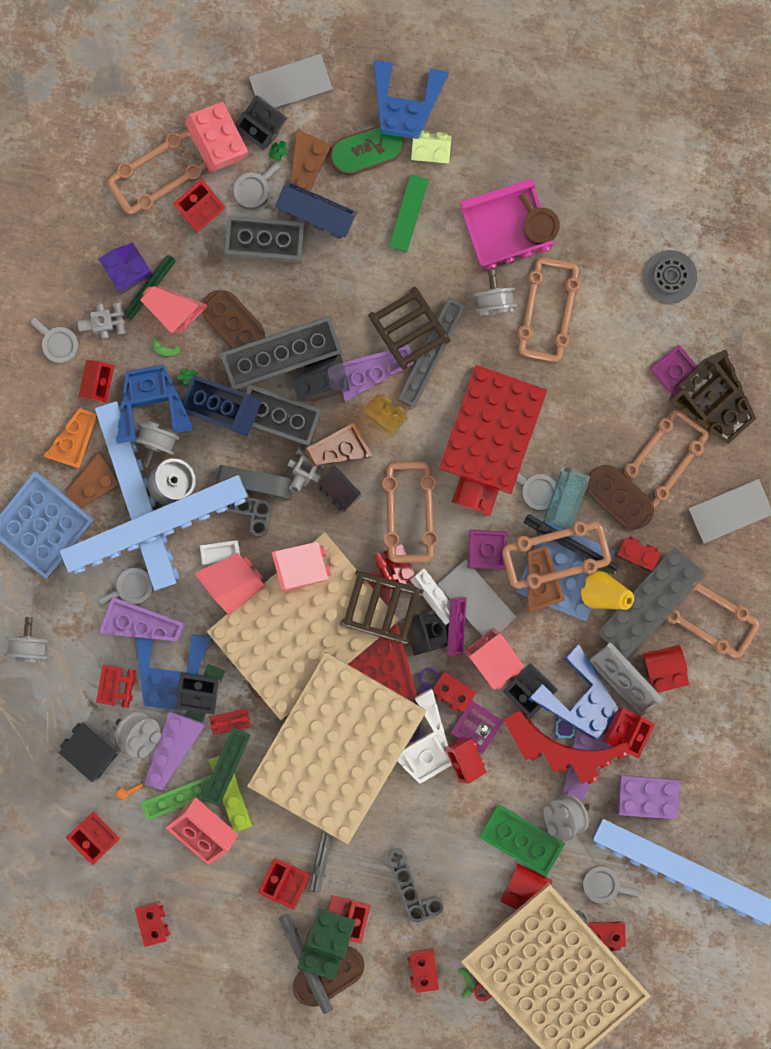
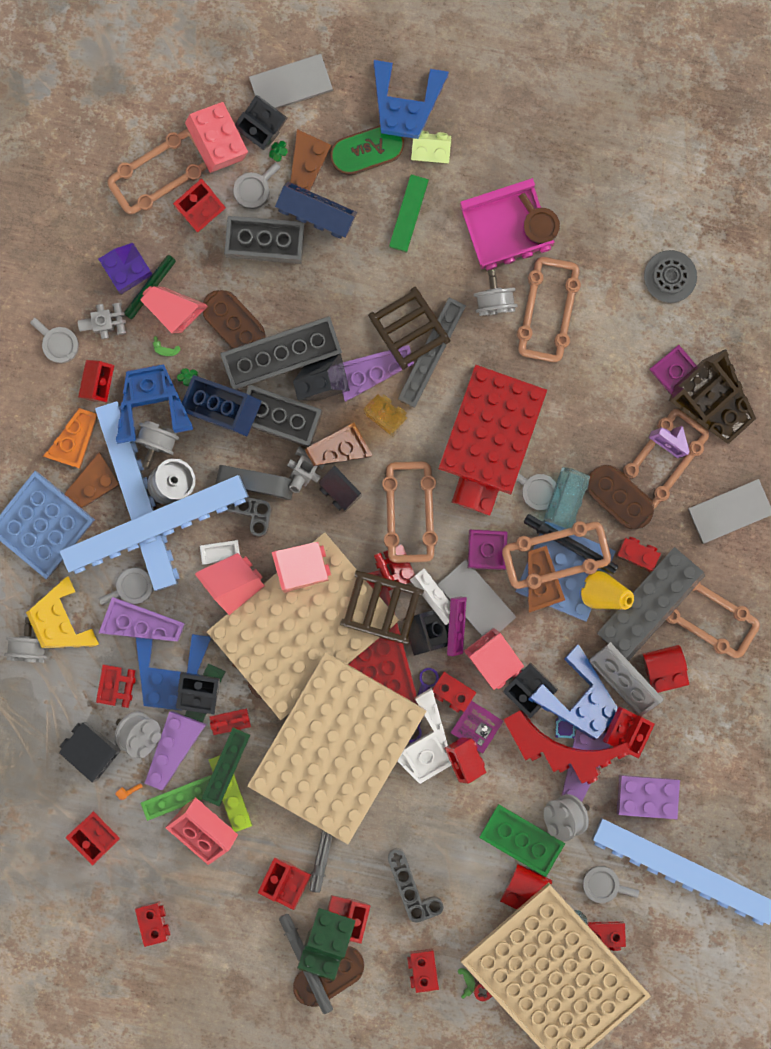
(52, 623): none -> yellow wing
(673, 441): none -> medium lavender slope

